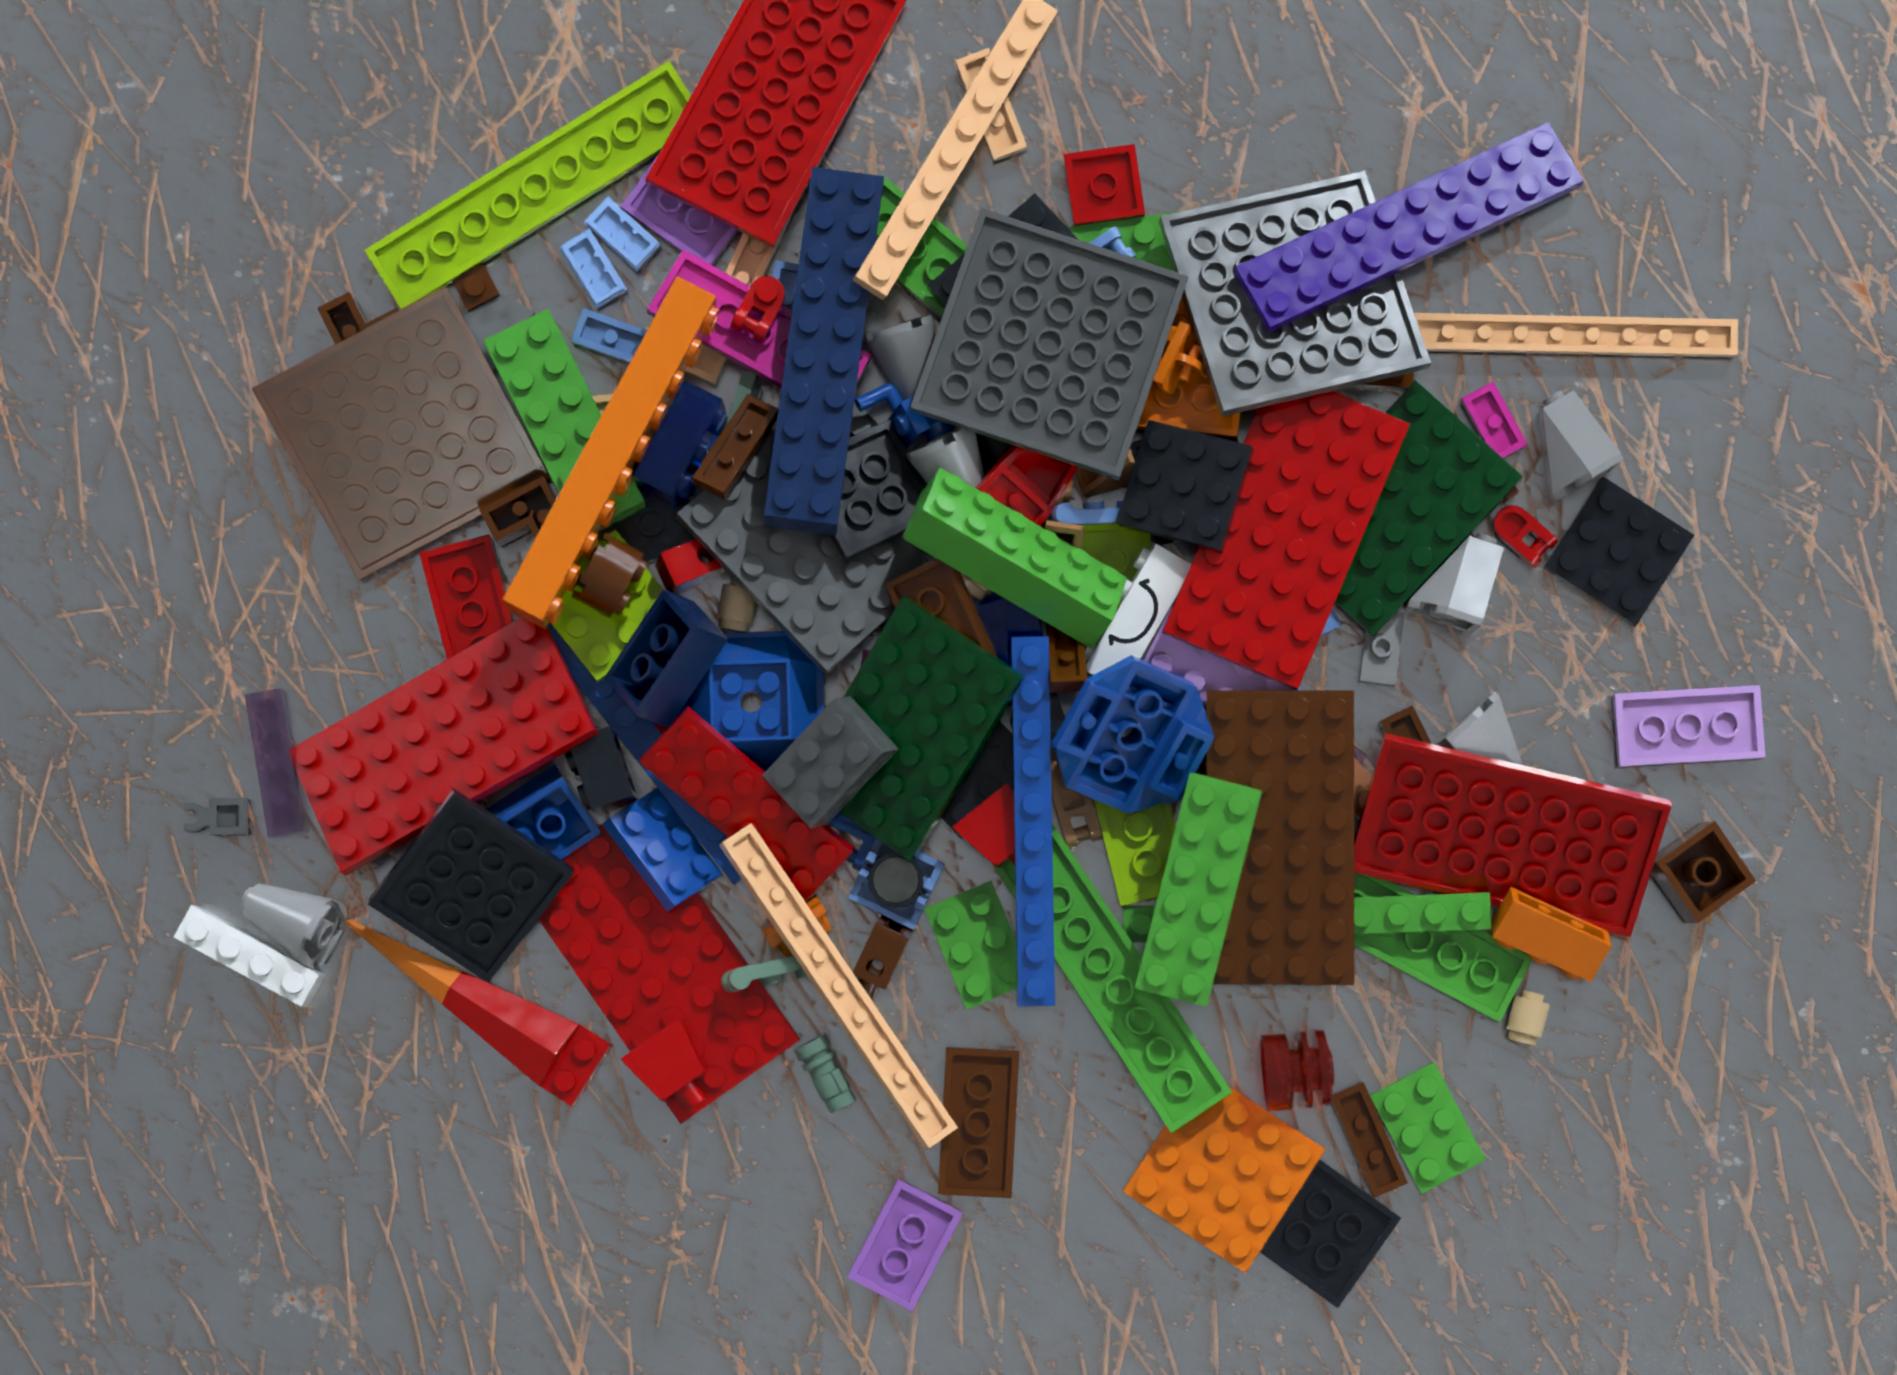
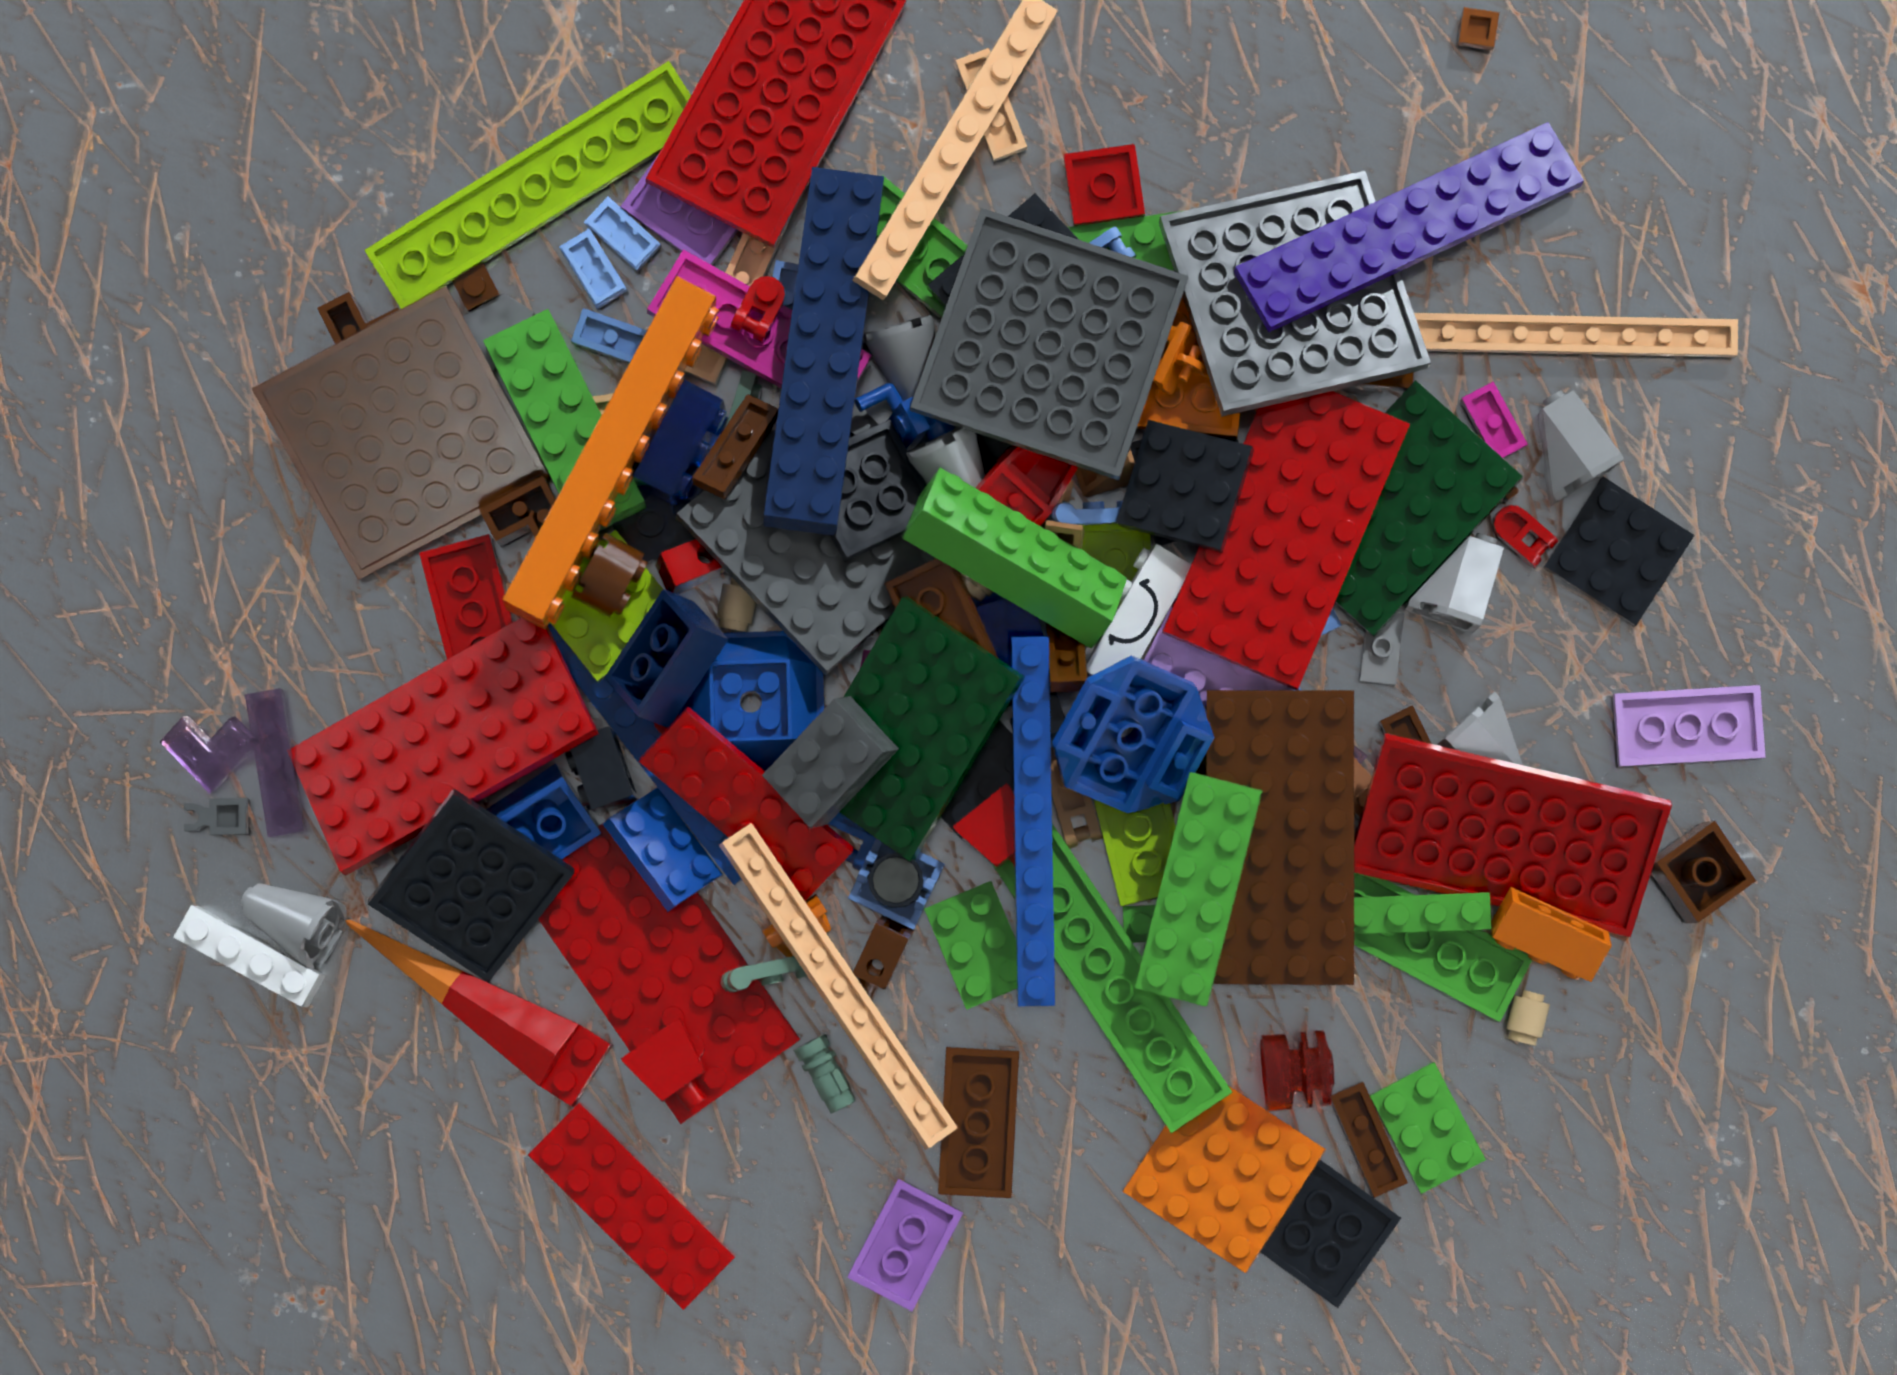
(209, 758): none -> clear purple plate
(631, 1205): none -> red plate
(1478, 28): none -> dark orange plate

